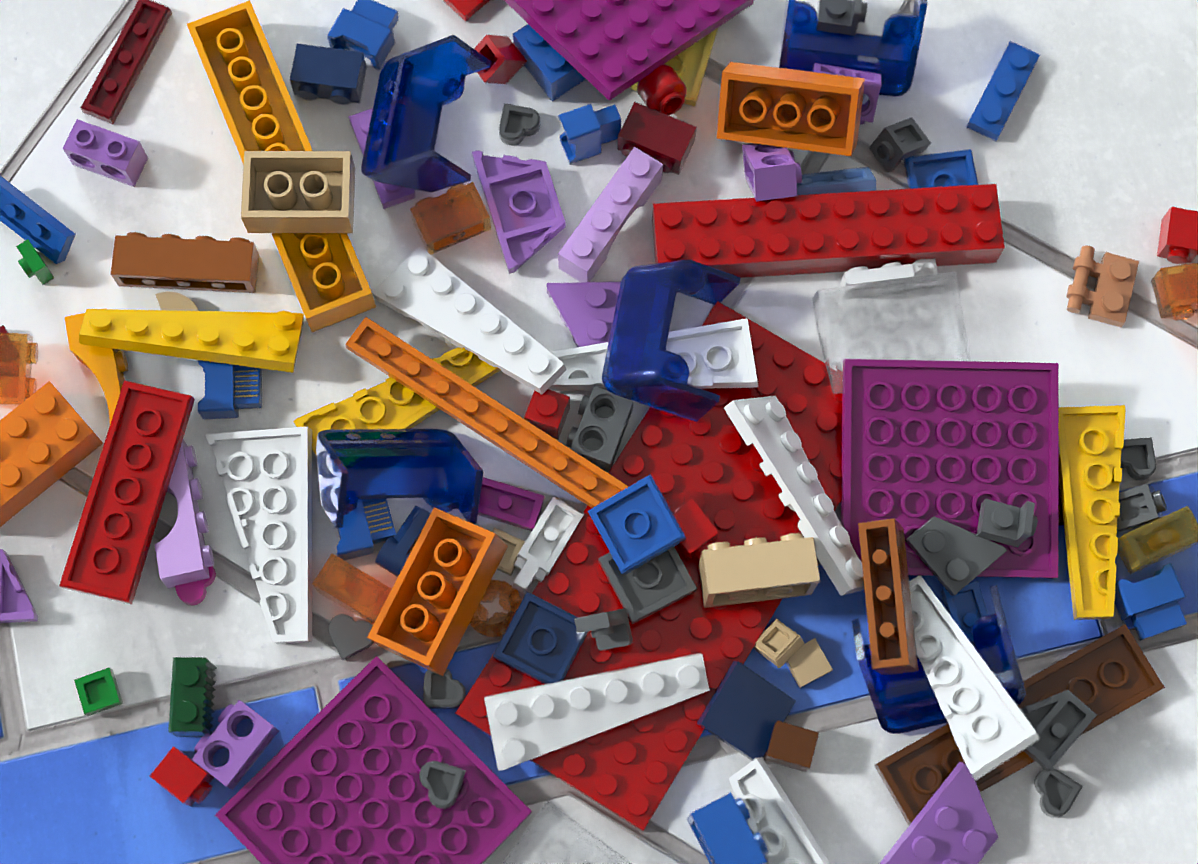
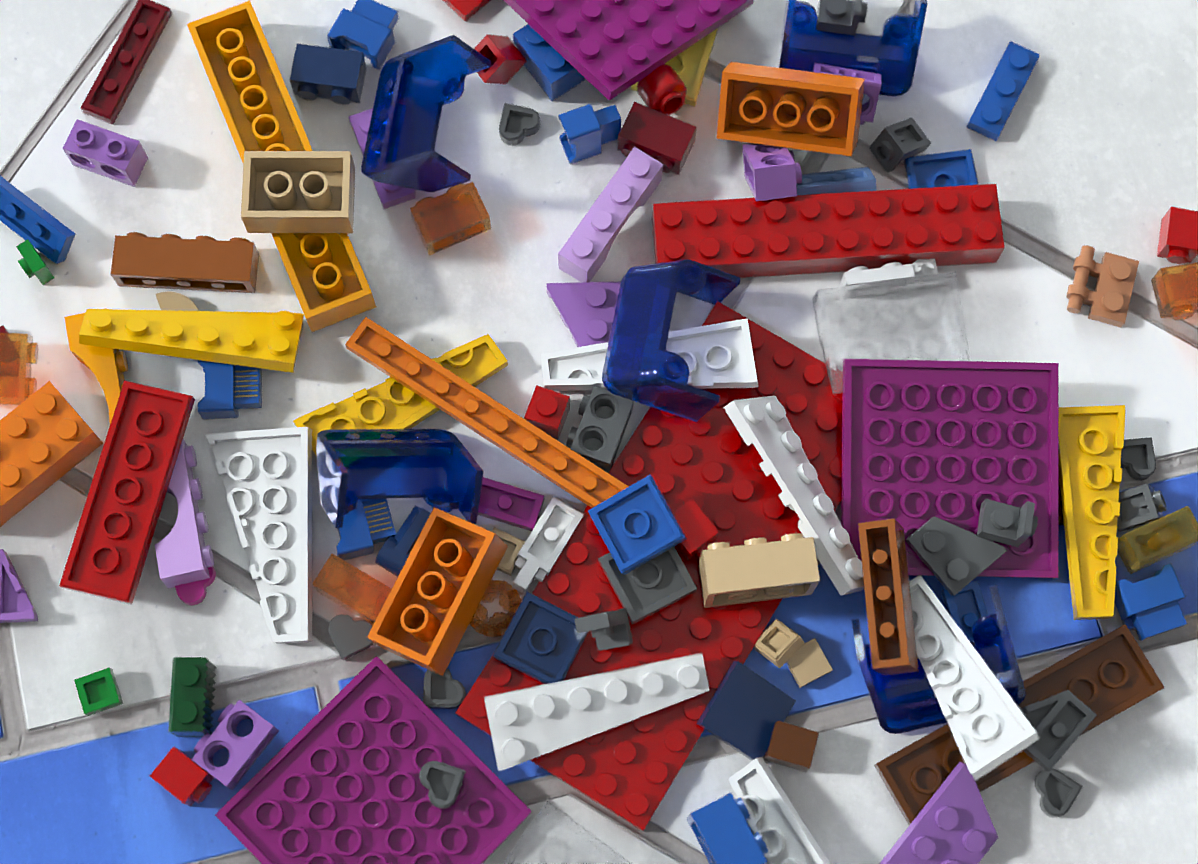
(450, 307): white wing -> none
(520, 205): medium lavender wing -> none

